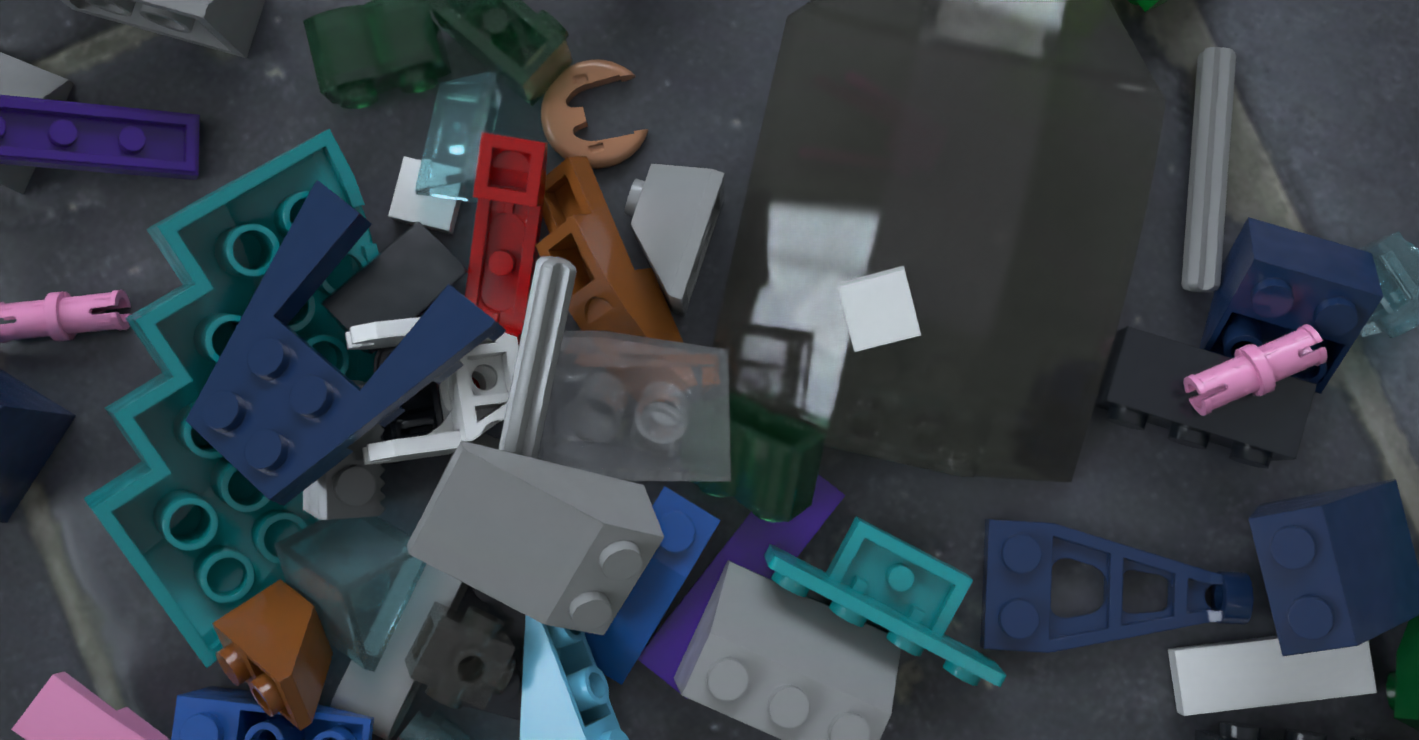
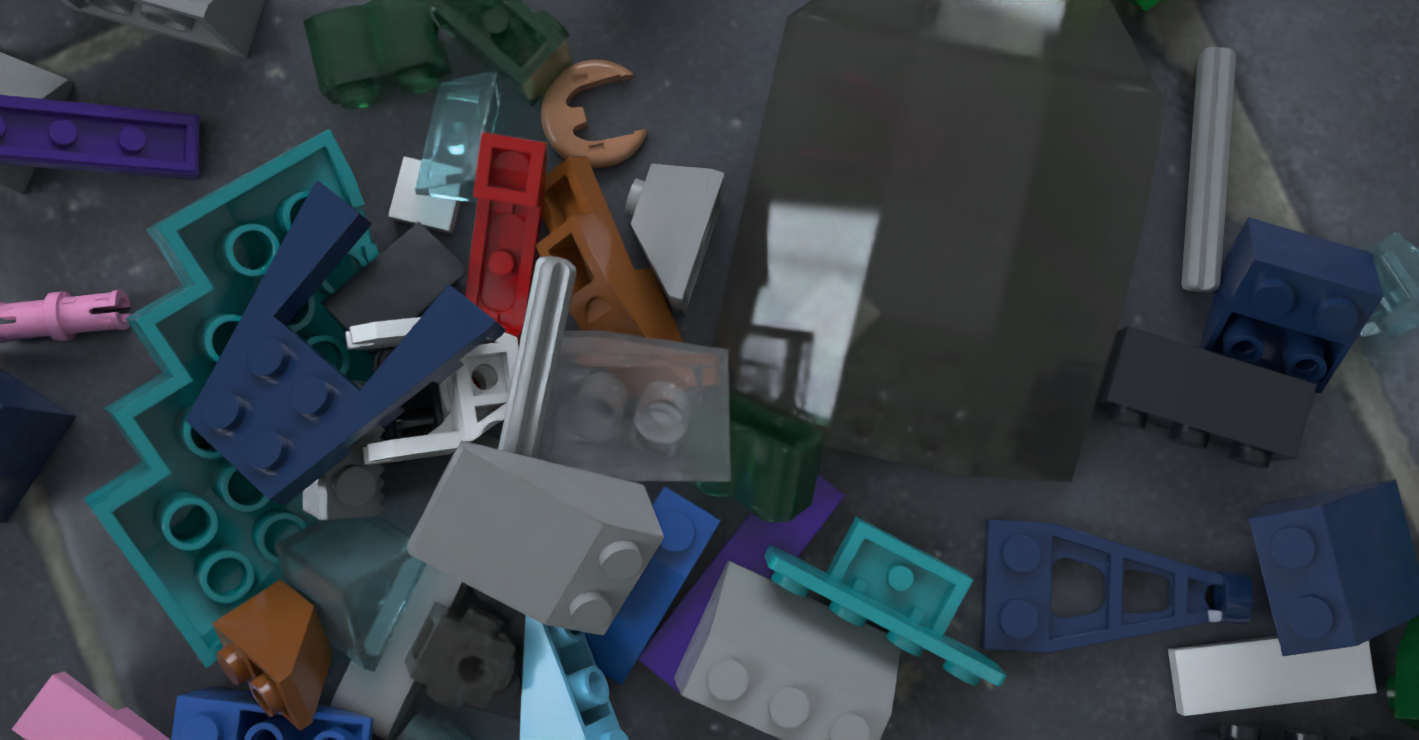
(878, 308): white tile -> none
(1255, 369): bright pink pin -> none

